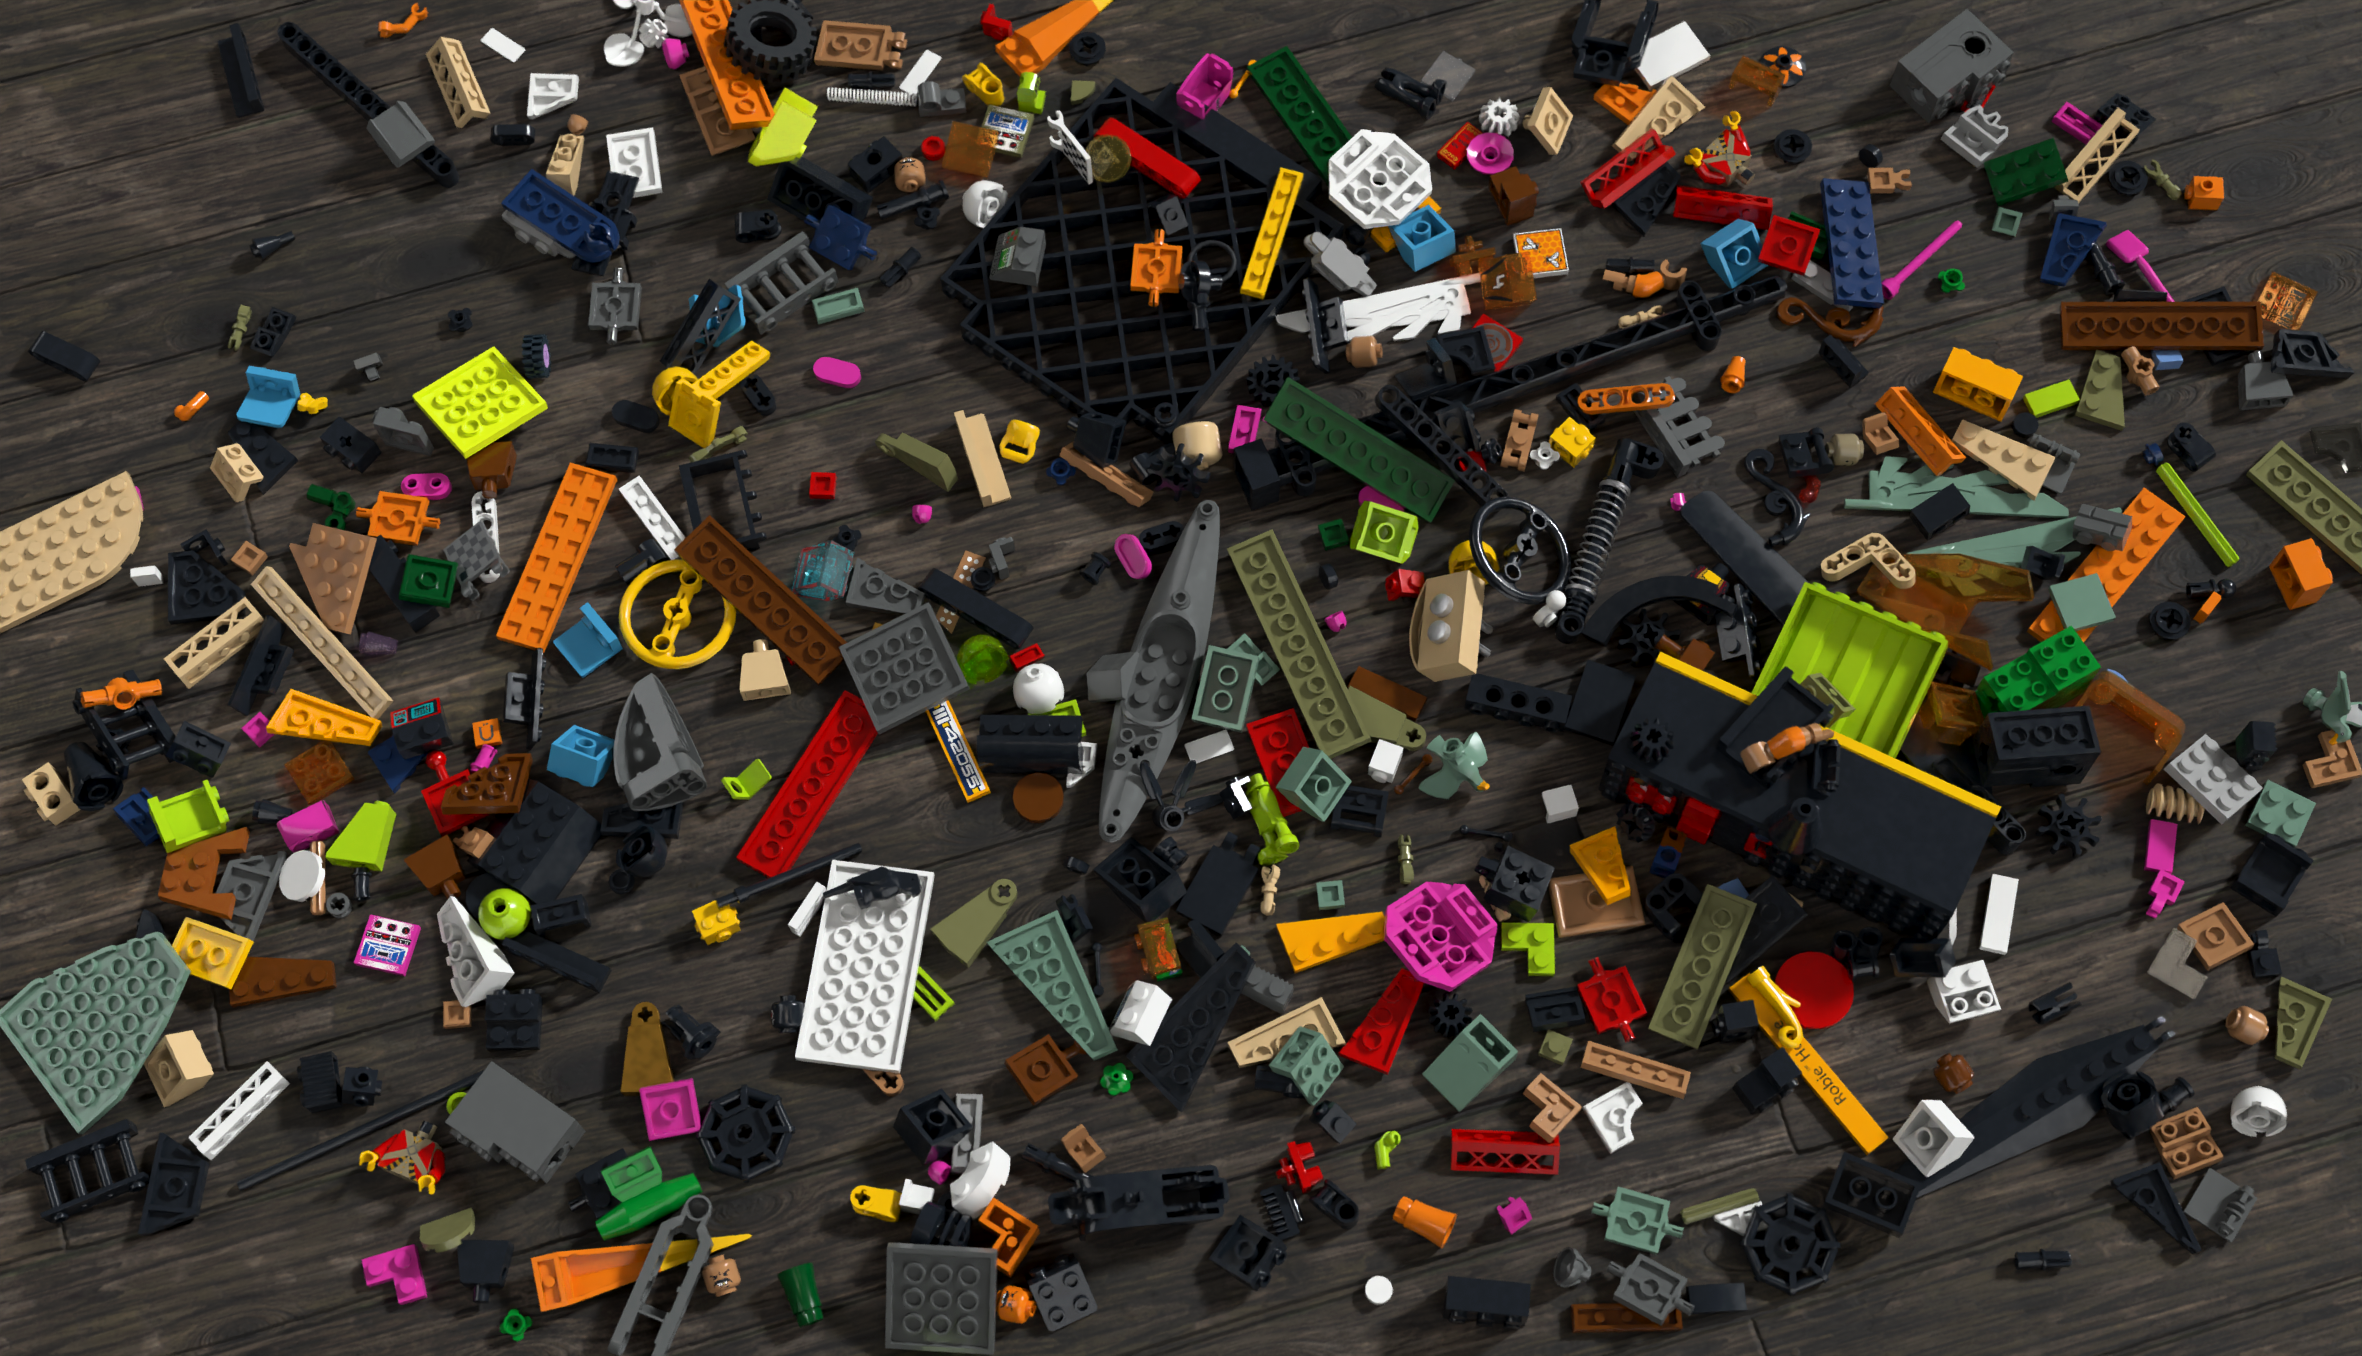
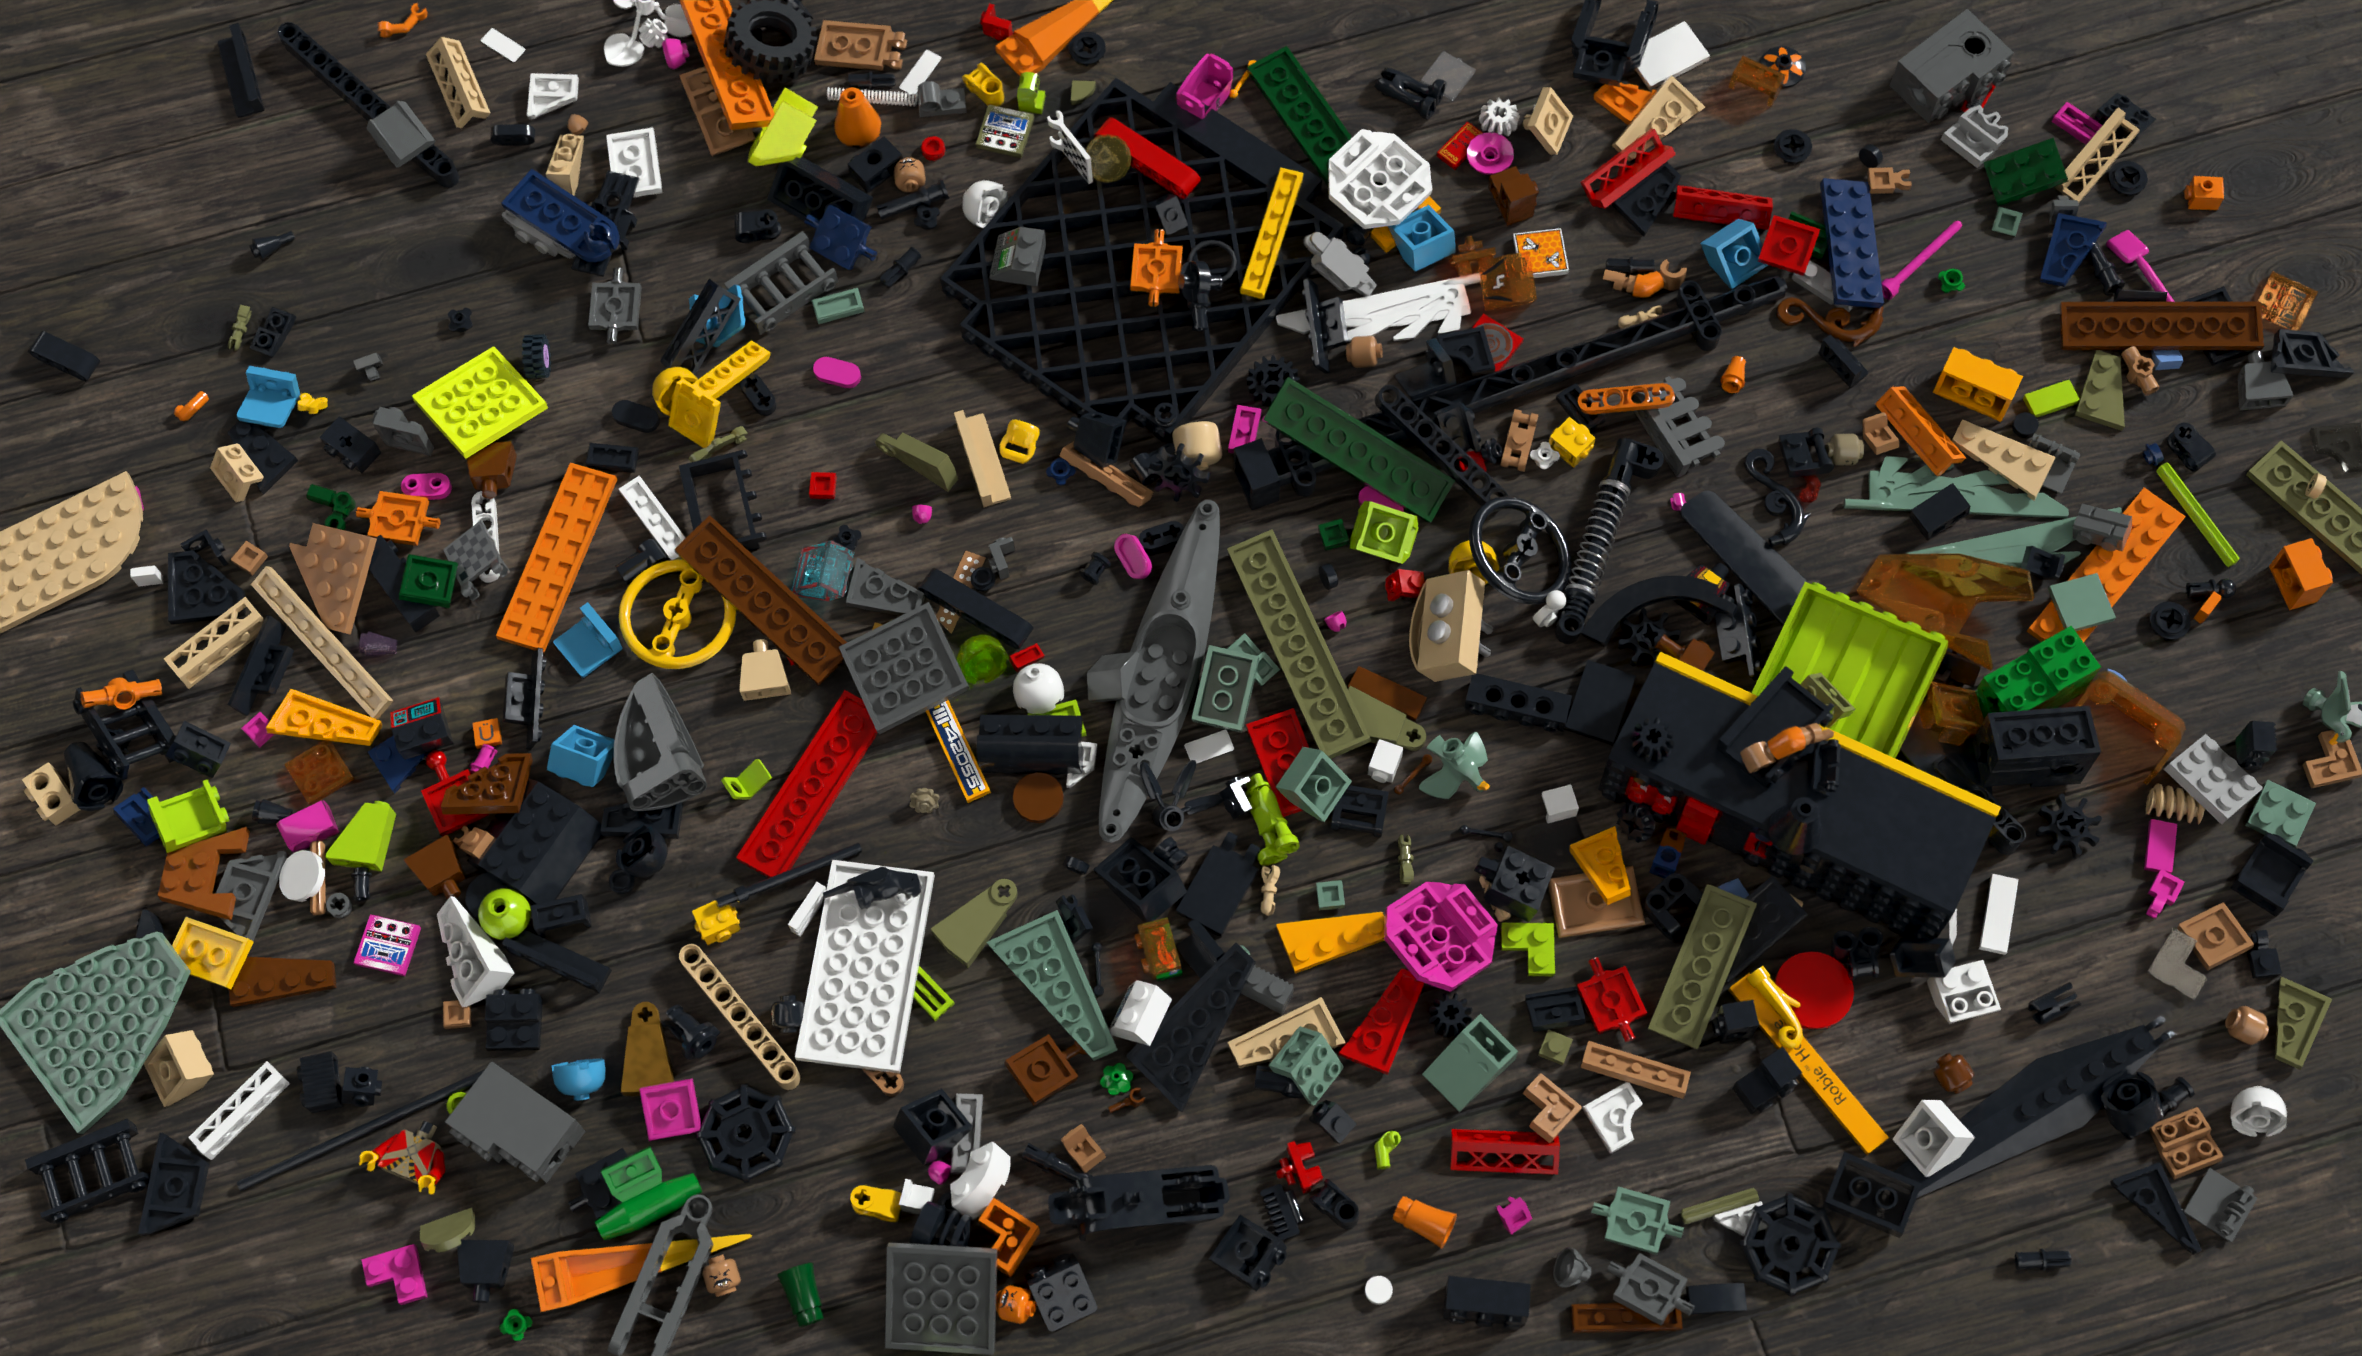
(579, 1077): none -> dark azure cylinder
(744, 1027): none -> tan beam
(856, 119): none -> orange cone
(924, 800): none -> dark tan plant
(970, 149): clear orange tile -> none
(1128, 1101): none -> reddish brown hand
(1725, 157): torso -> none
(1875, 555): tan beam -> none
(2172, 190): olive piece -> none
(2316, 486): none -> tan tile

